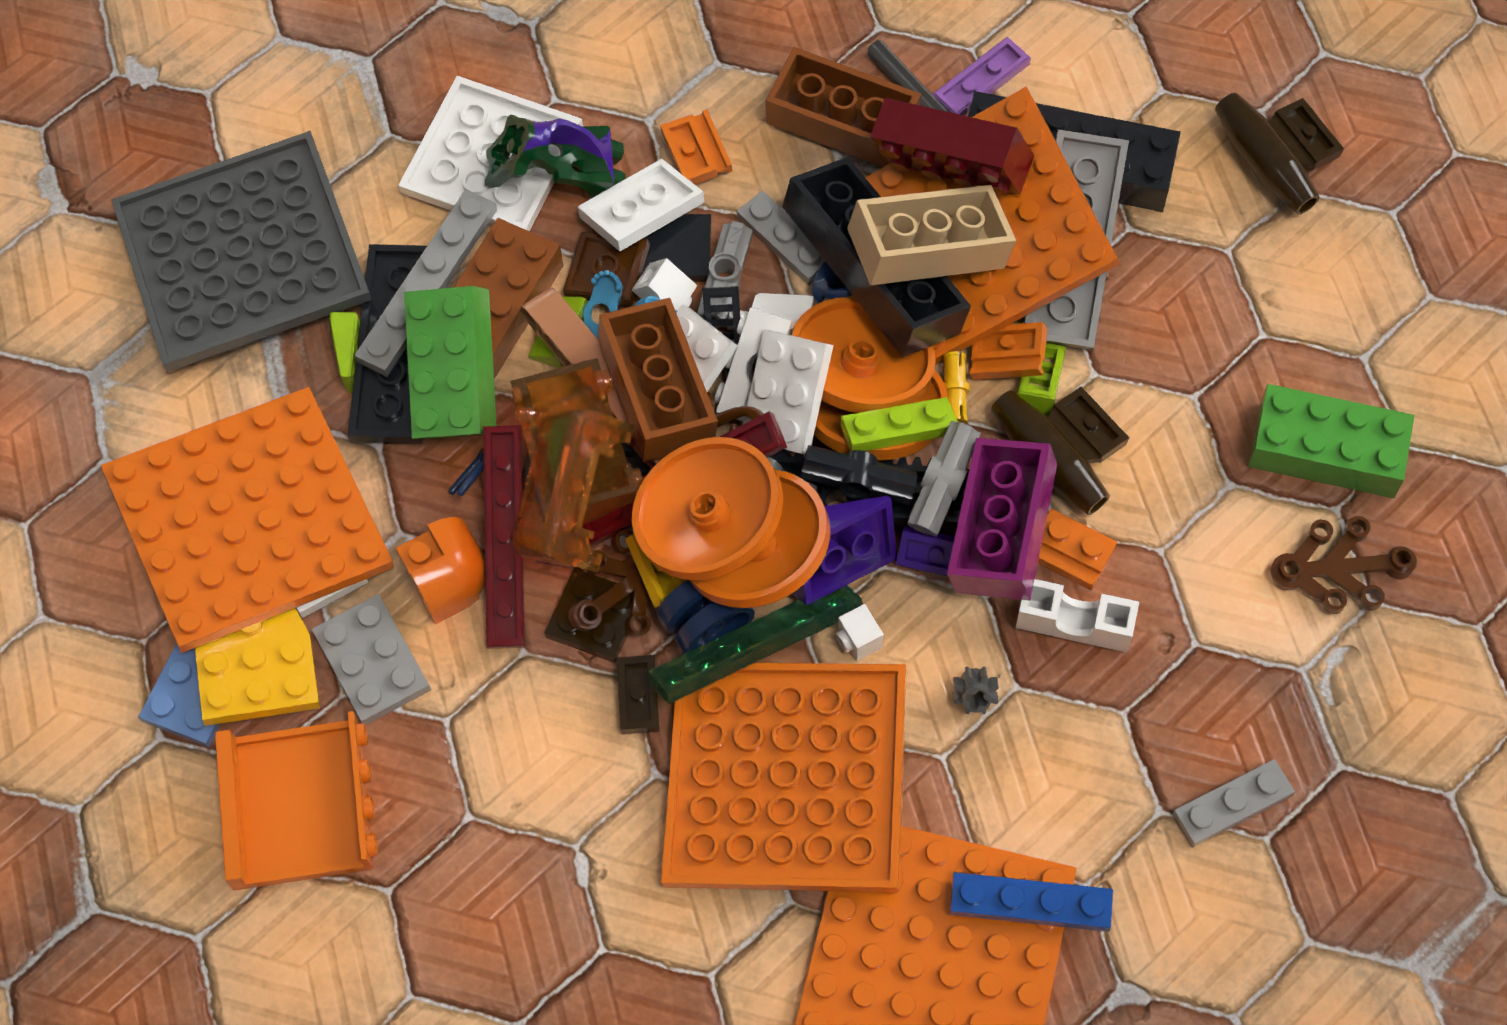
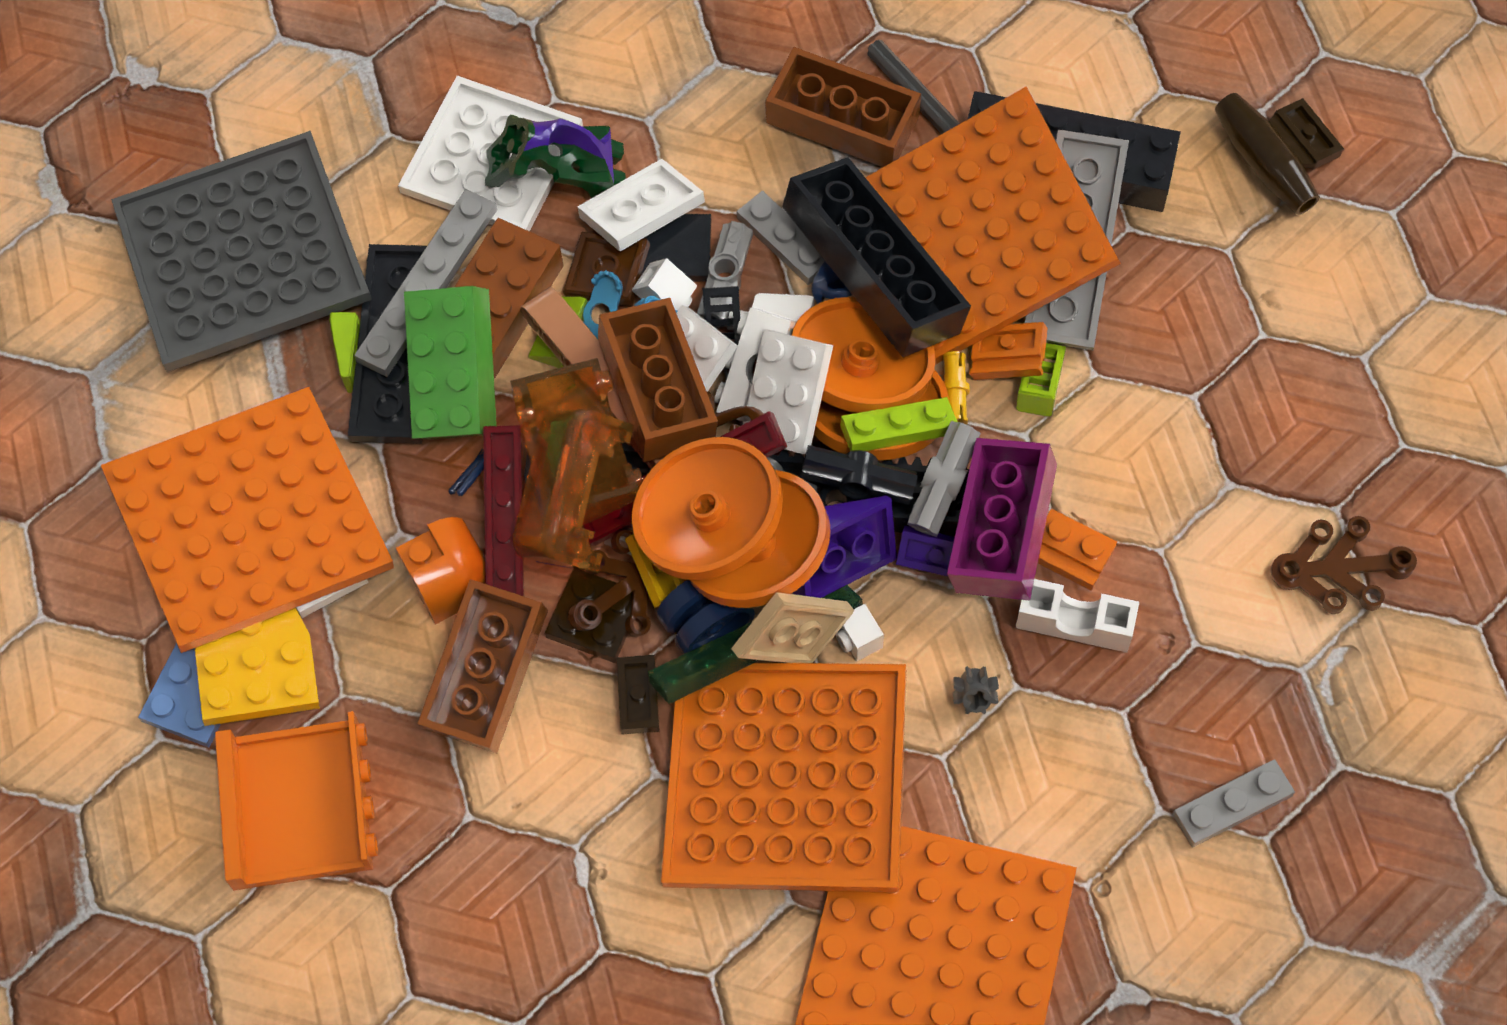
(371, 659): light grey plate -> none
(483, 666): none -> dark orange brick
(696, 147): orange plate -> none
(792, 629): none -> tan tile
(931, 234): tan brick -> none
(952, 146): dark red brick -> none
(983, 76): medium lavender tile -> none
(1031, 902): blue plate -> none
(1078, 436): dark brown plate -> none
(1331, 441): bright green brick -> none

